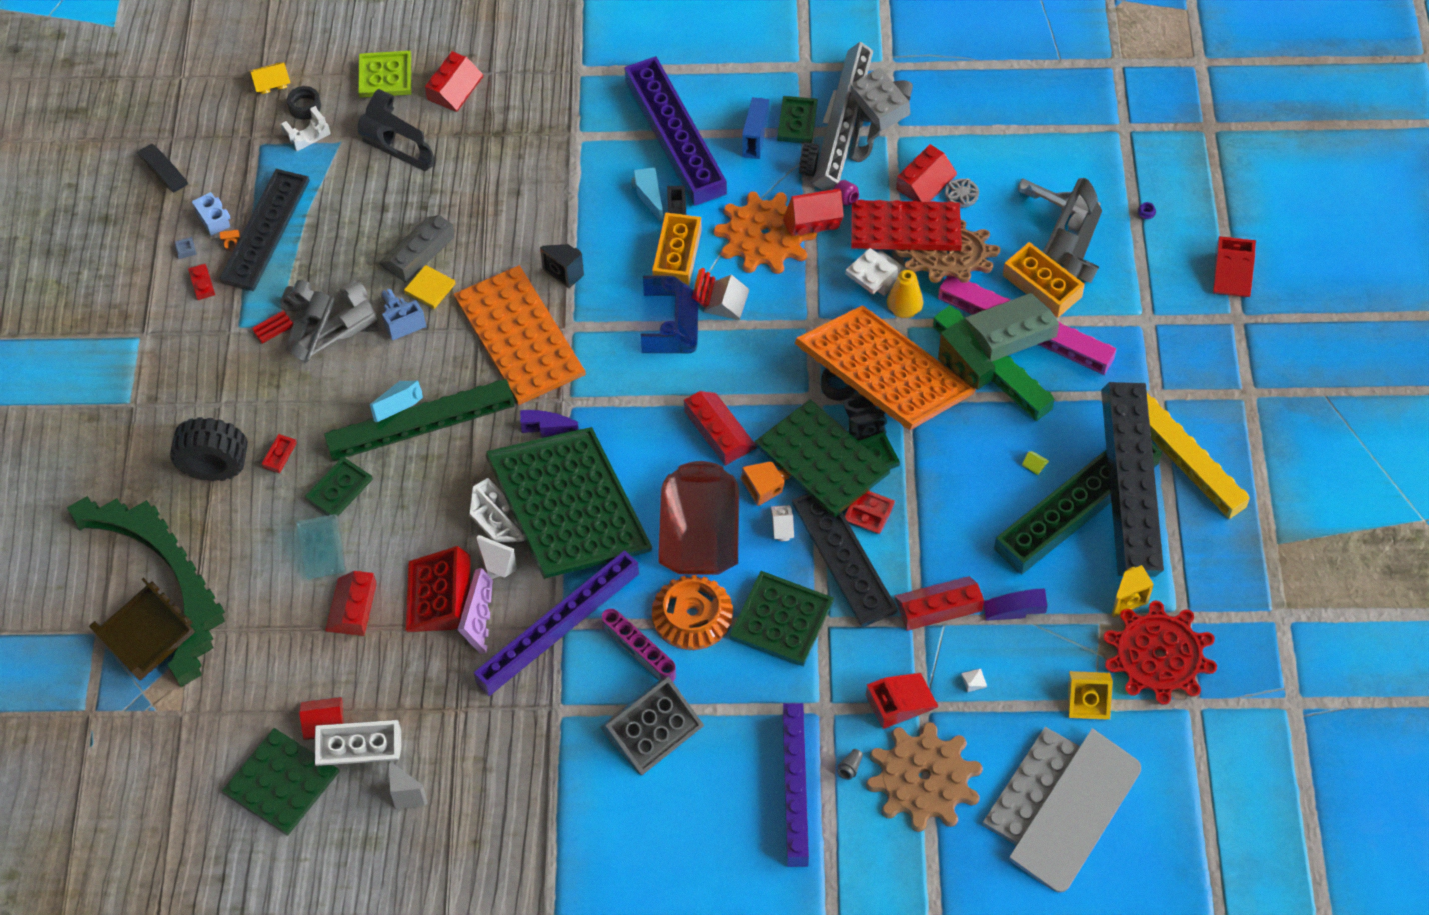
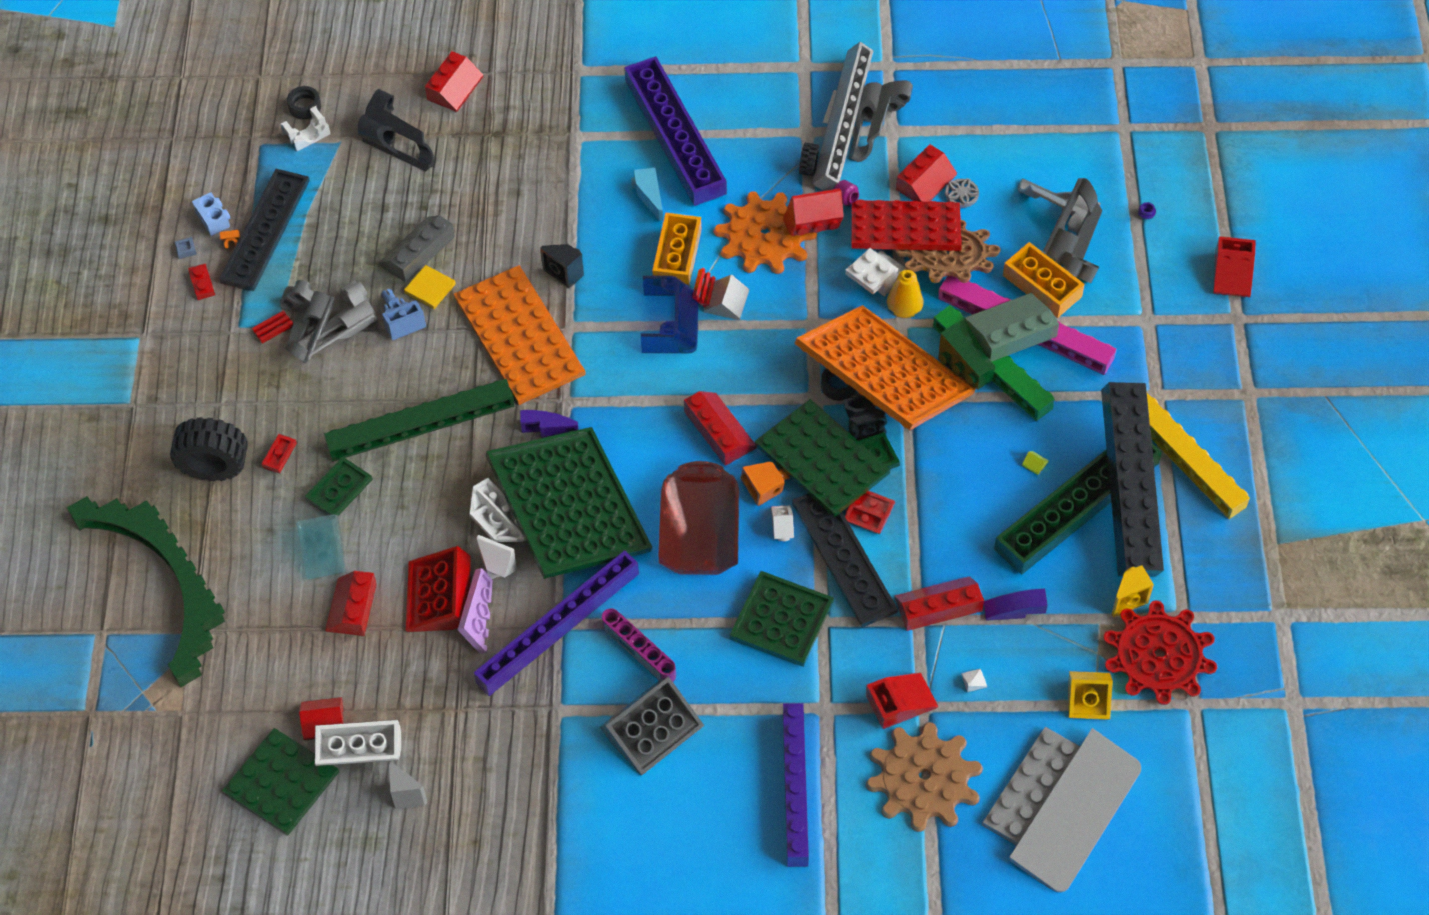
(144, 630): dark brown panel -> none
(162, 167): black slope -> none
(270, 77): yellow slope -> none
(386, 72): lime plate -> none
(397, 398): medium azure slope -> none
(675, 627): orange gear -> none
(676, 199): black slope -> none
(755, 128): blue slope -> none
(797, 119): dark green plate -> none
(849, 765): dark grey cone -> none
(880, 99): light grey brick -> none

